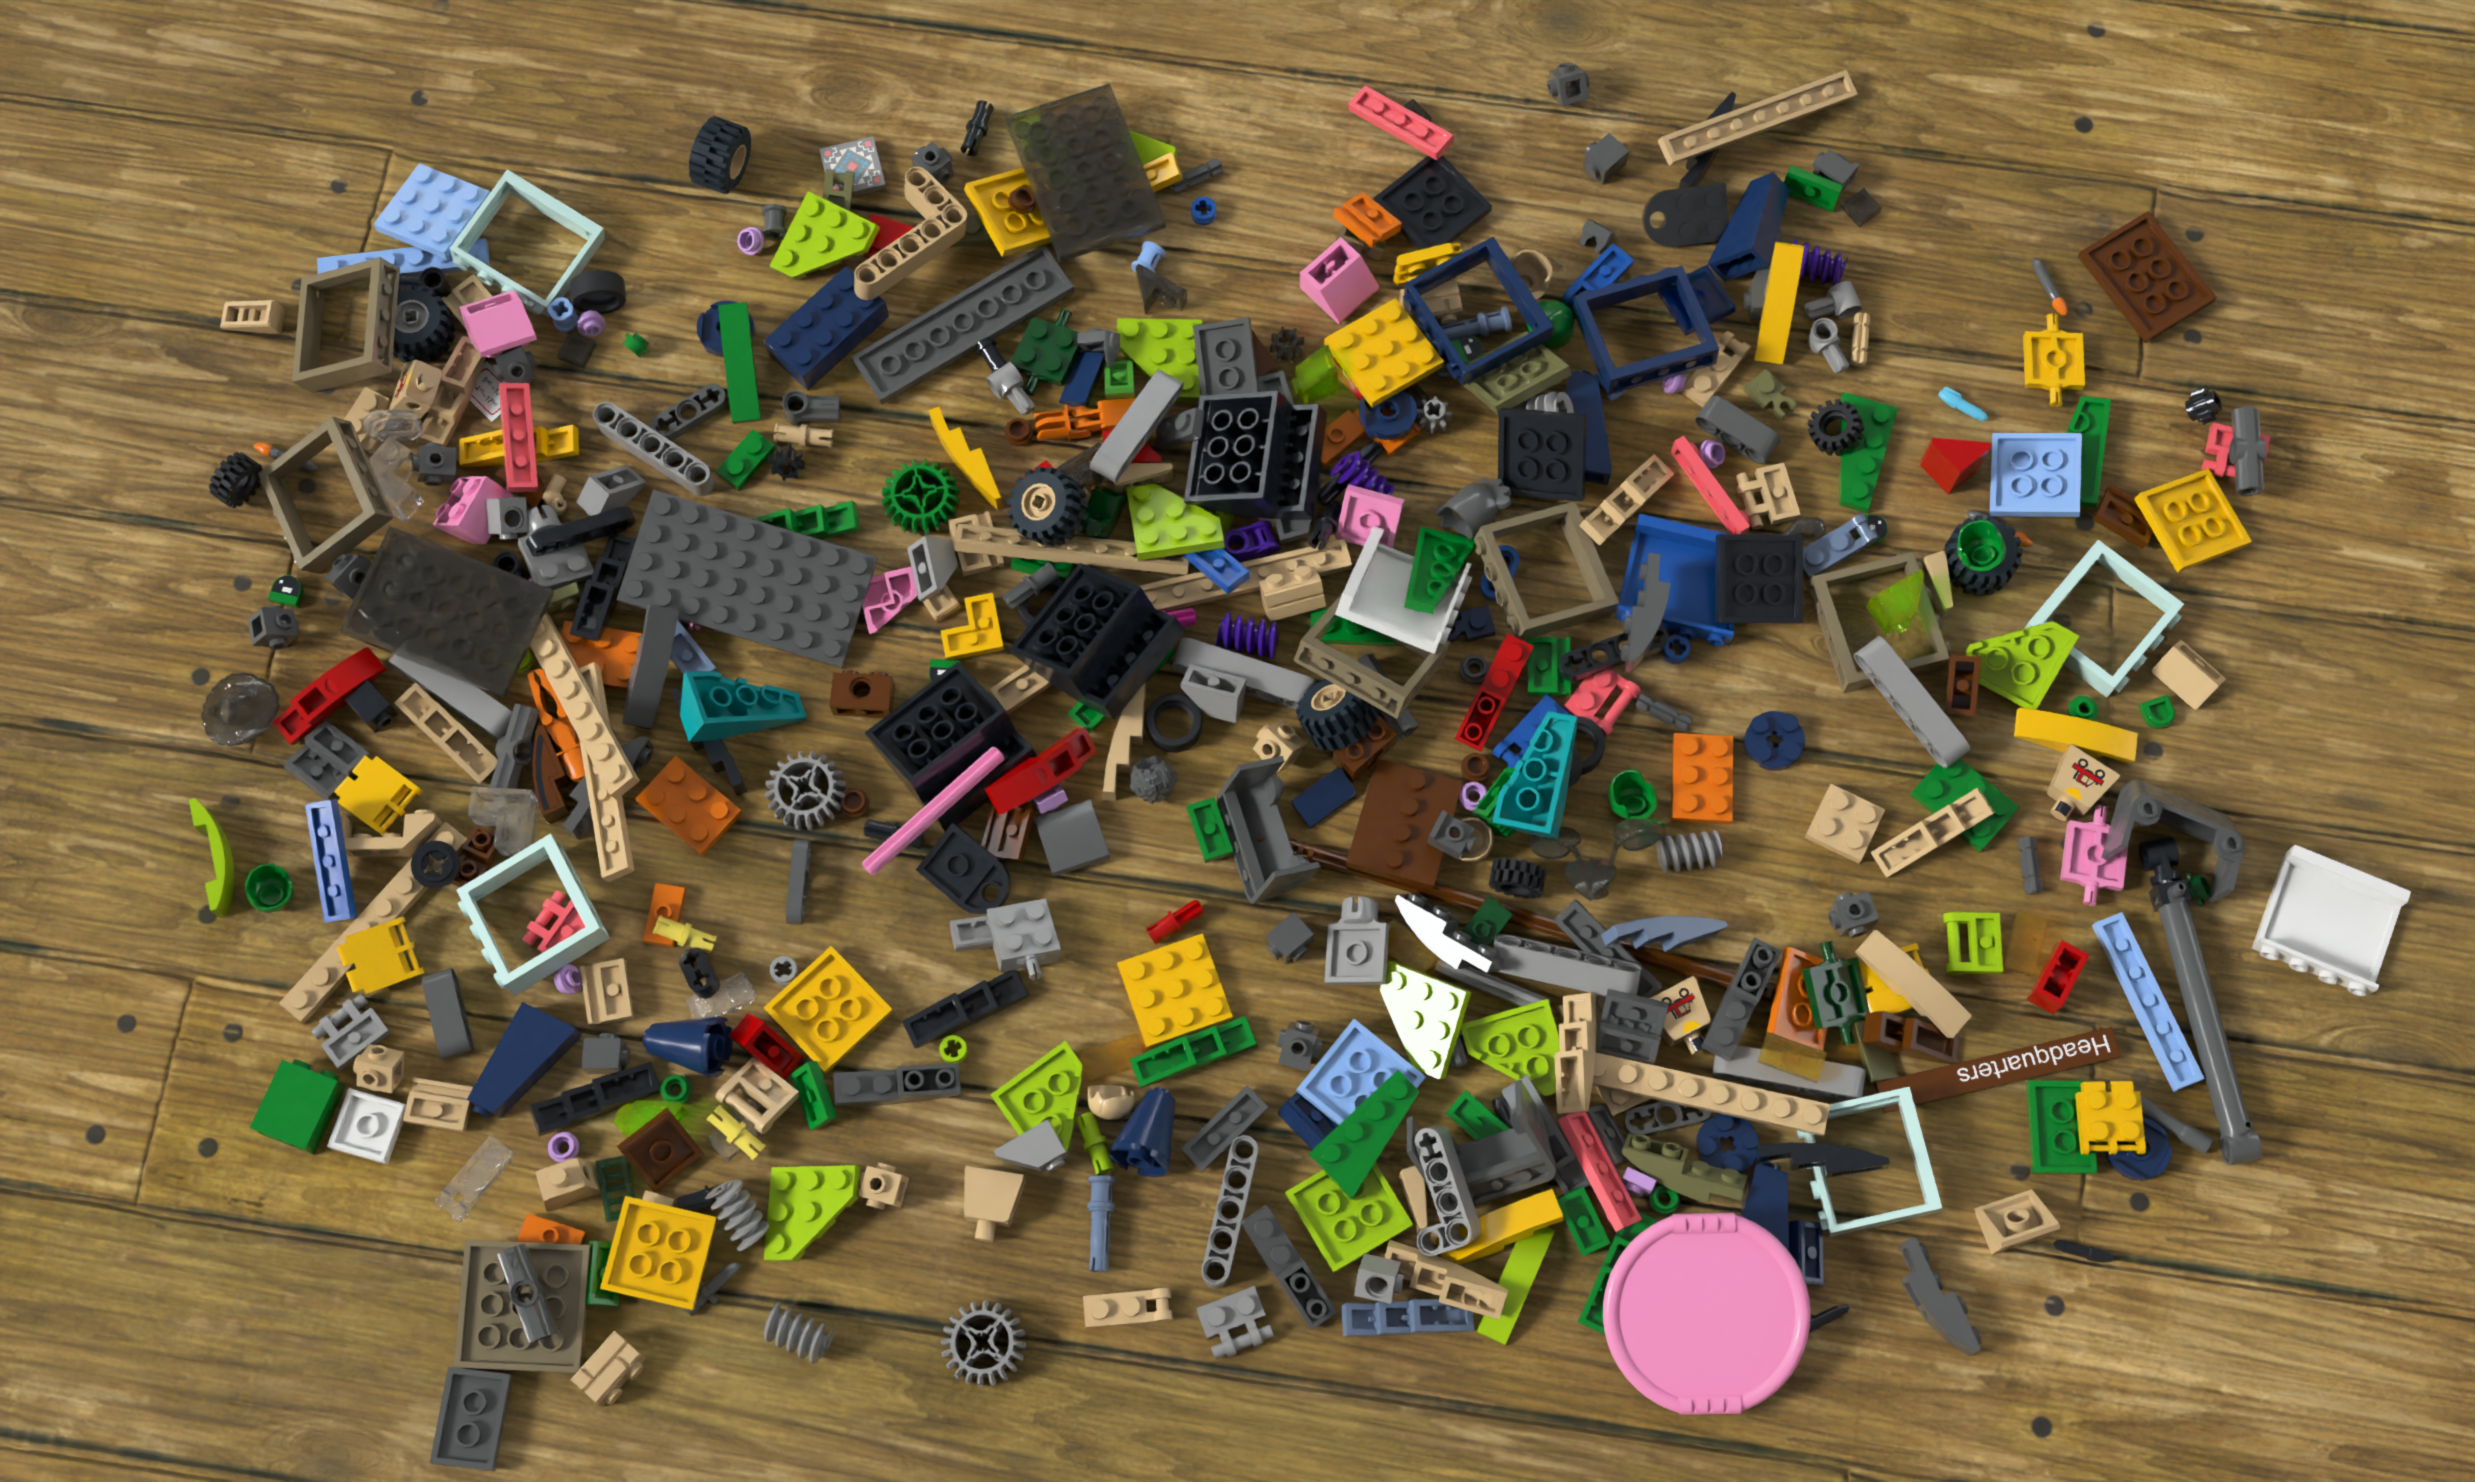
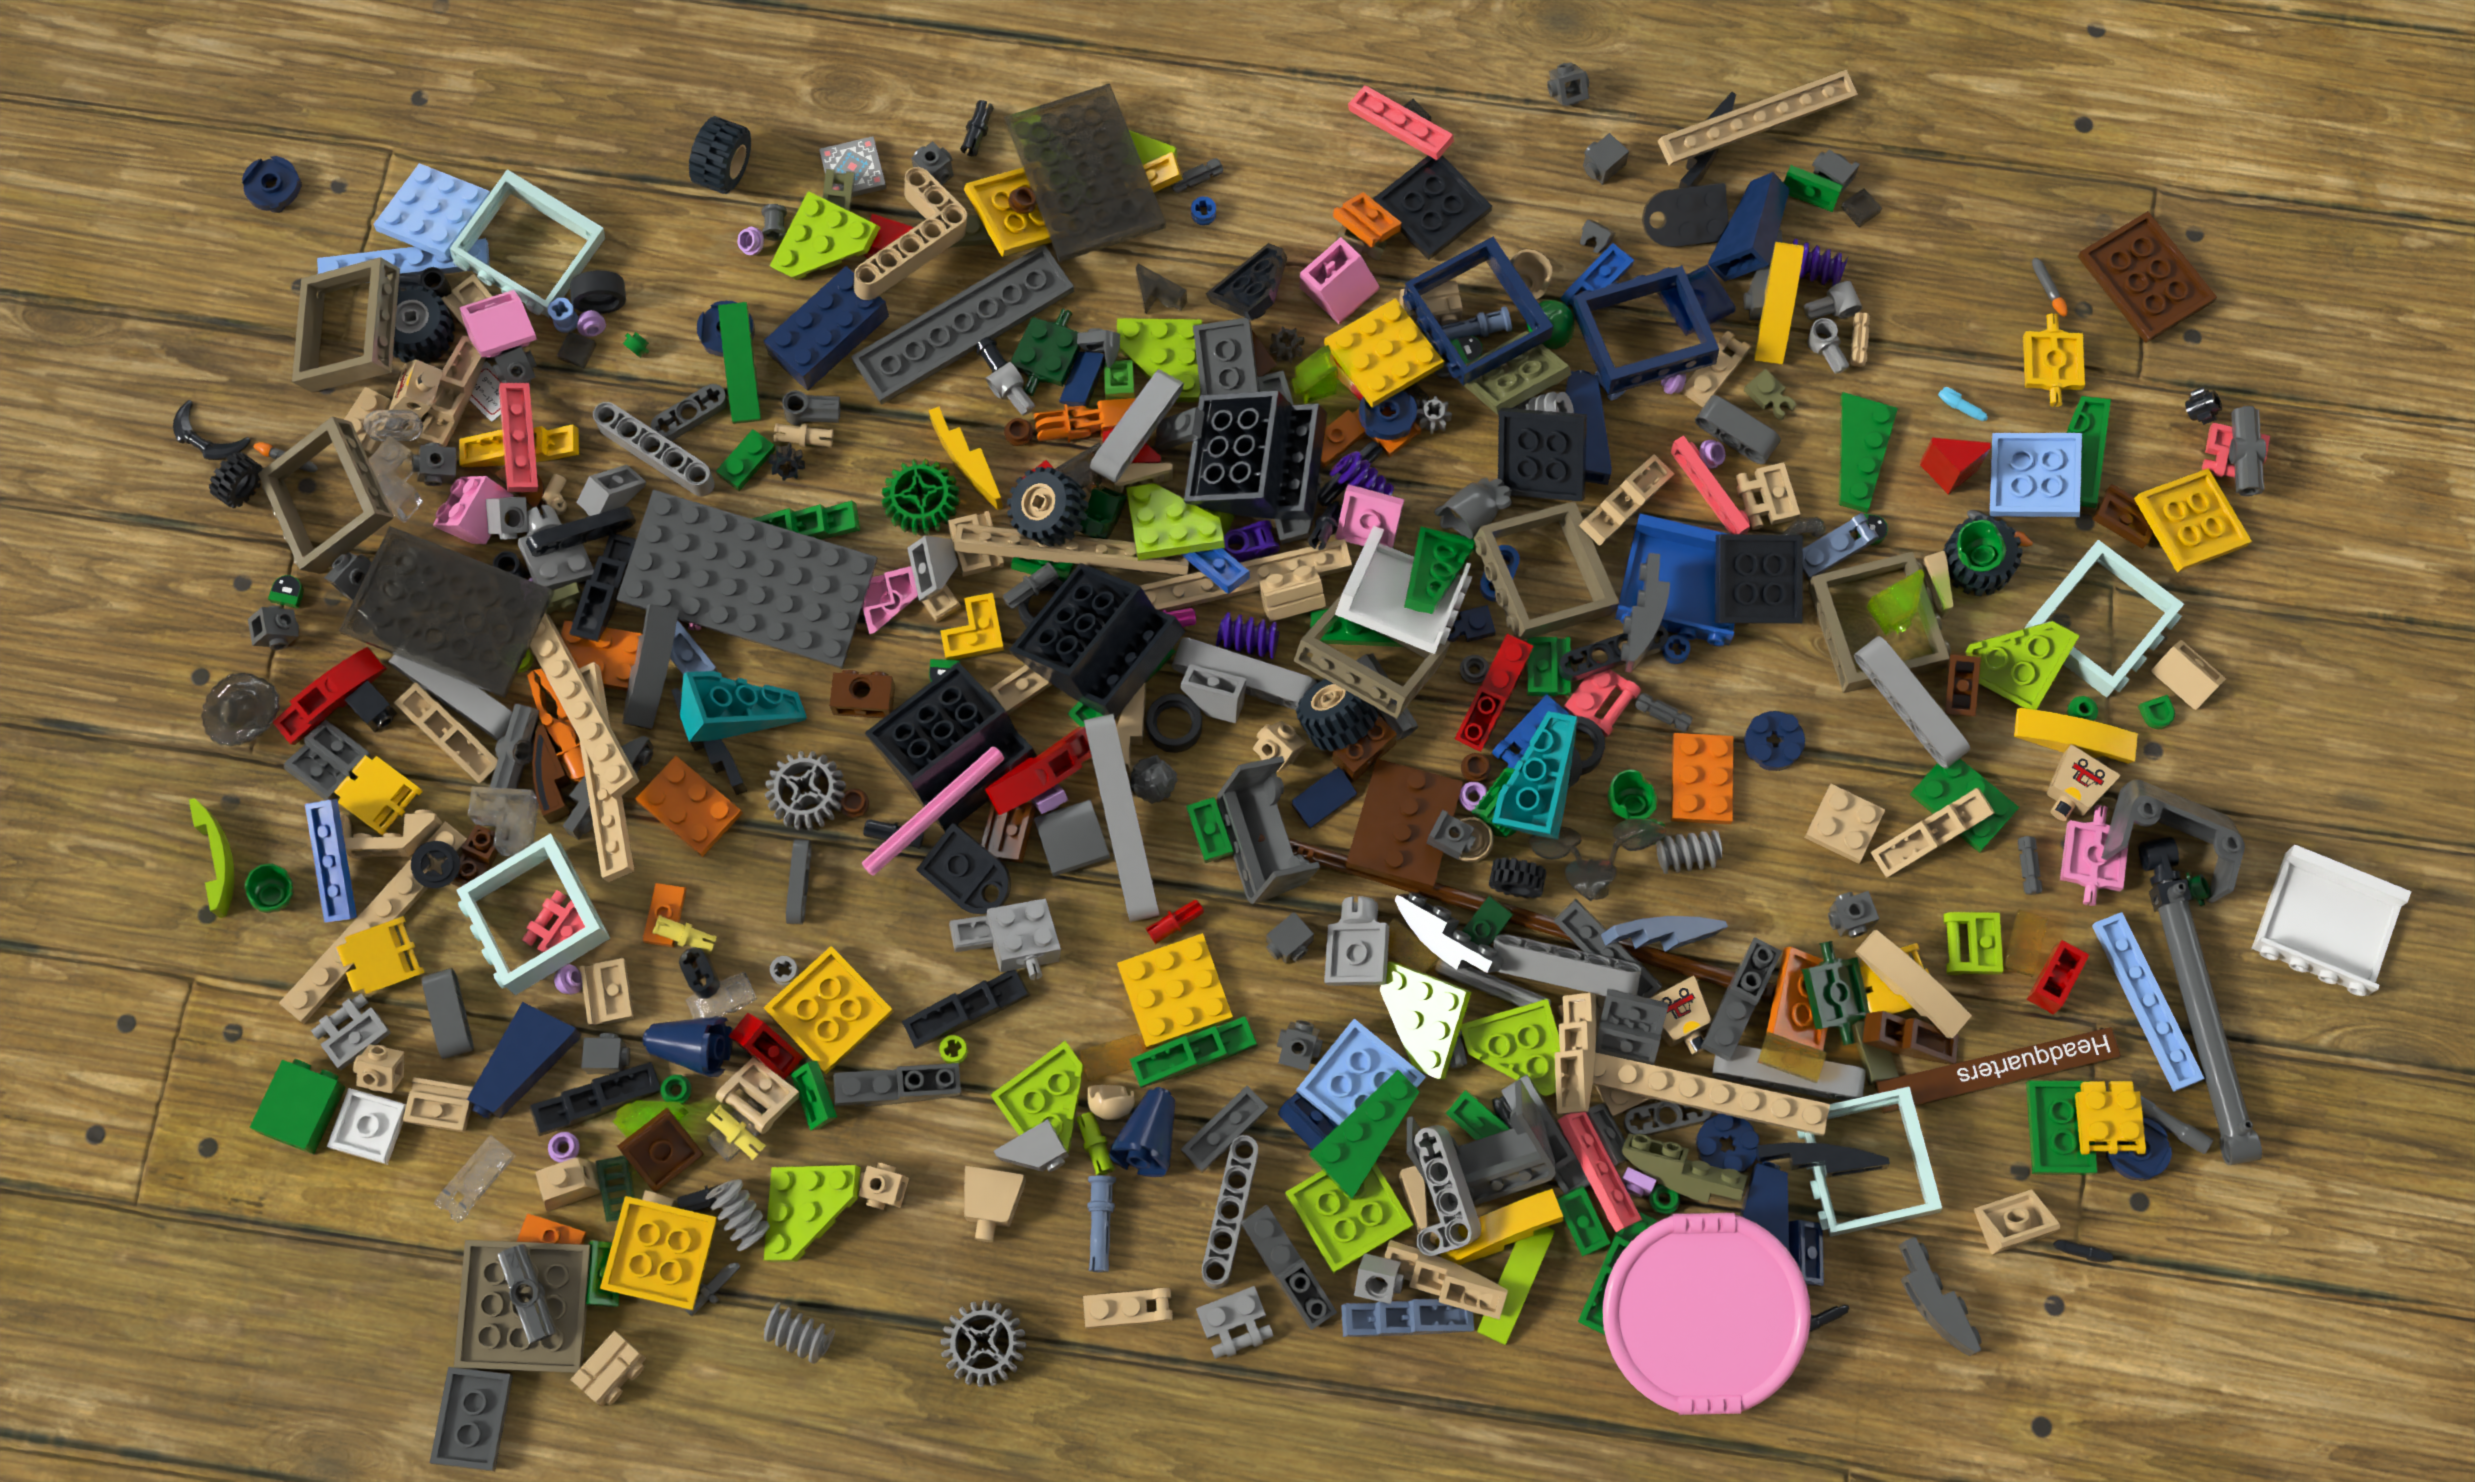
(211, 451): none -> black piece
(270, 318): tan slope -> none
(277, 197): none -> dark blue plate
(1121, 818): none -> light grey beam
(1149, 256): light blue bush -> none
(1252, 285): none -> black plate
(1418, 262): yellow plate -> none
(1825, 417): black tyre -> none

